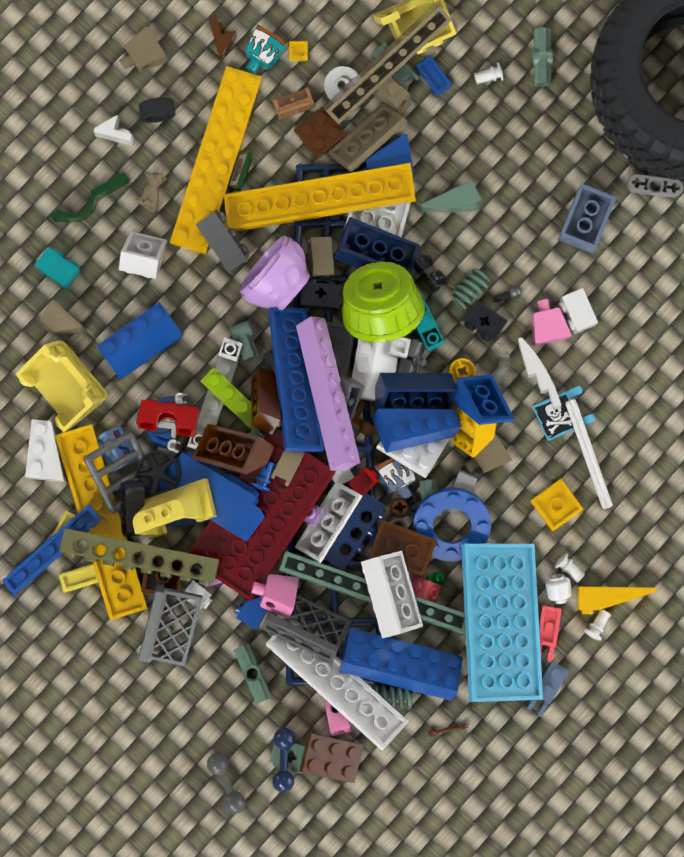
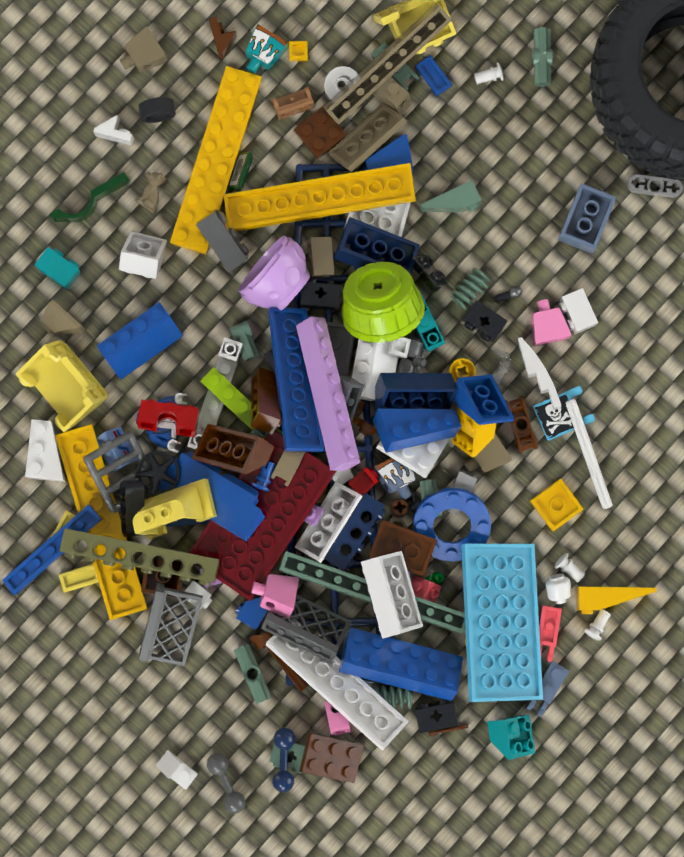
(176, 769): none -> white slope
(260, 642): none -> reddish brown piece
(446, 720): none -> black brick
(512, 736): none -> teal slope
(527, 434): none -> reddish brown piece

